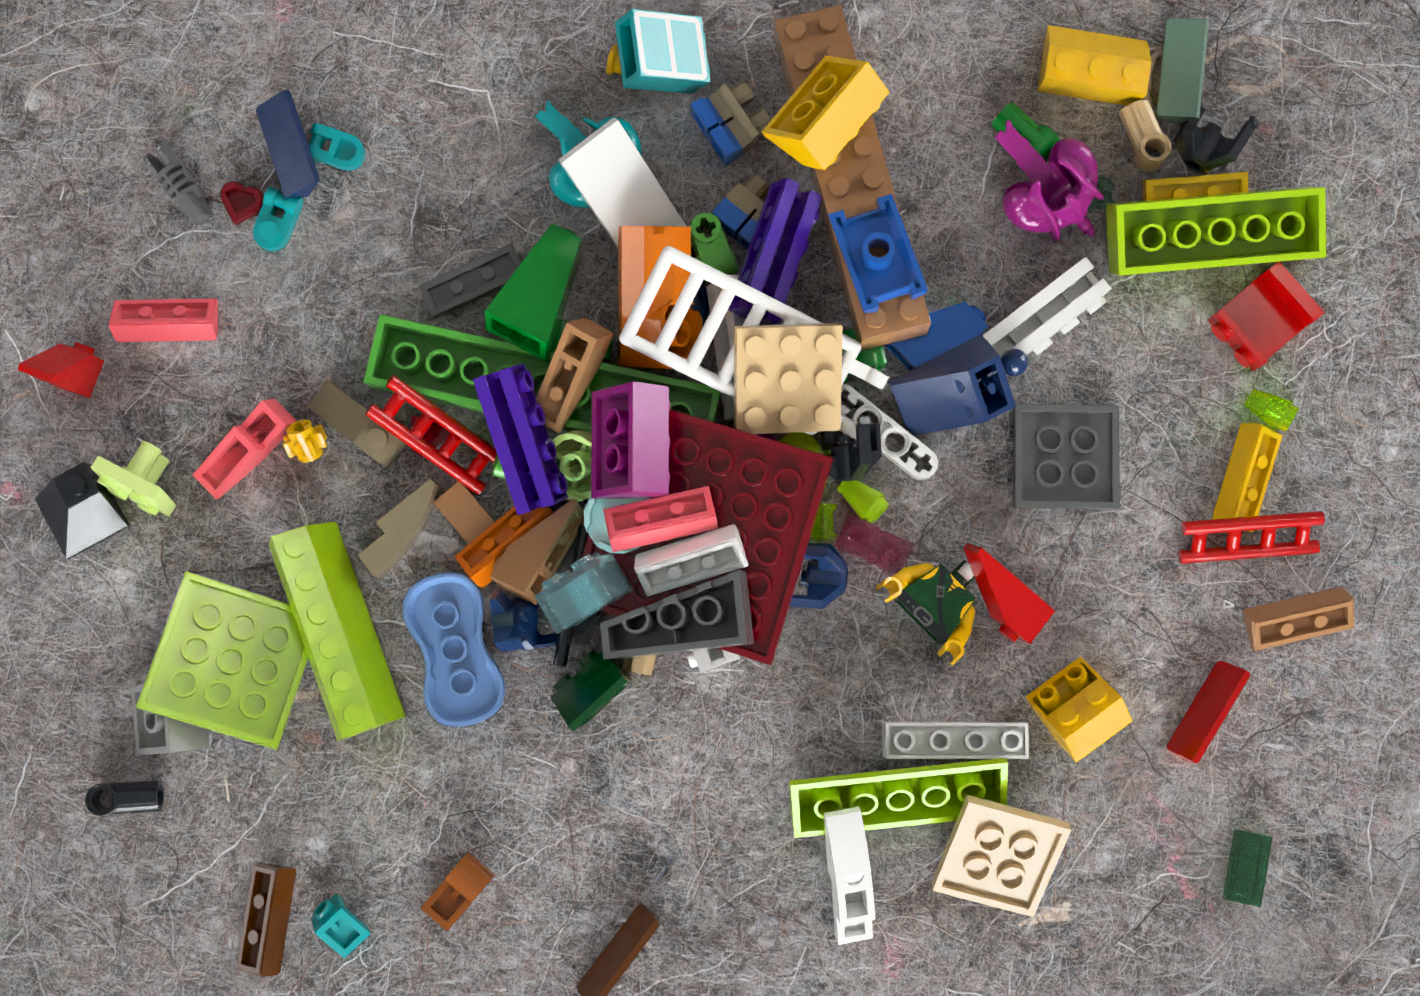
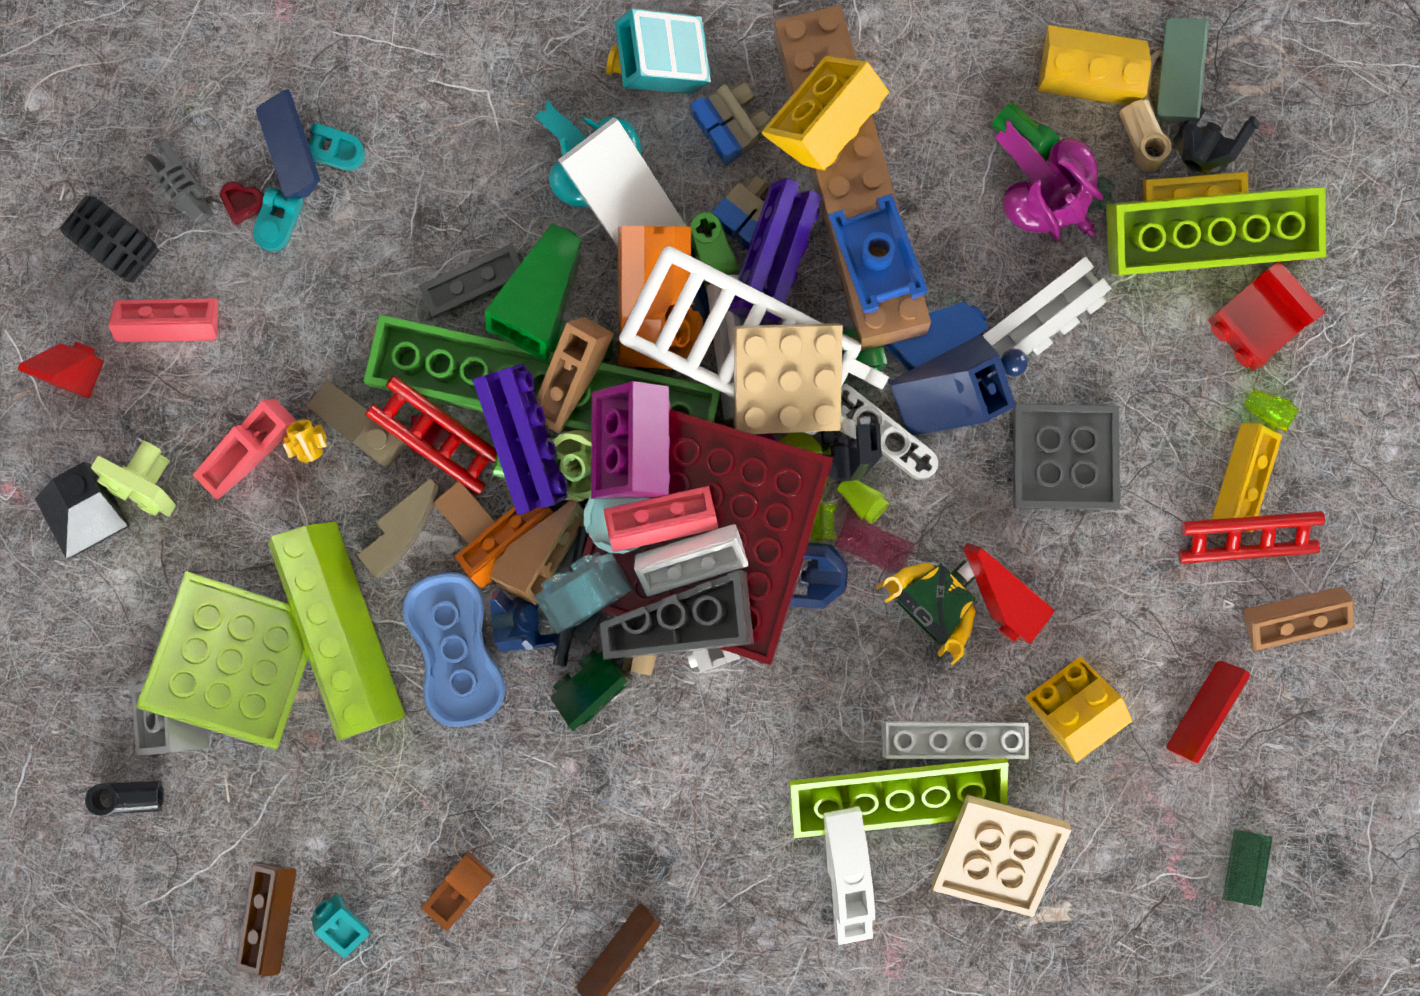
(109, 238): none -> black tyre

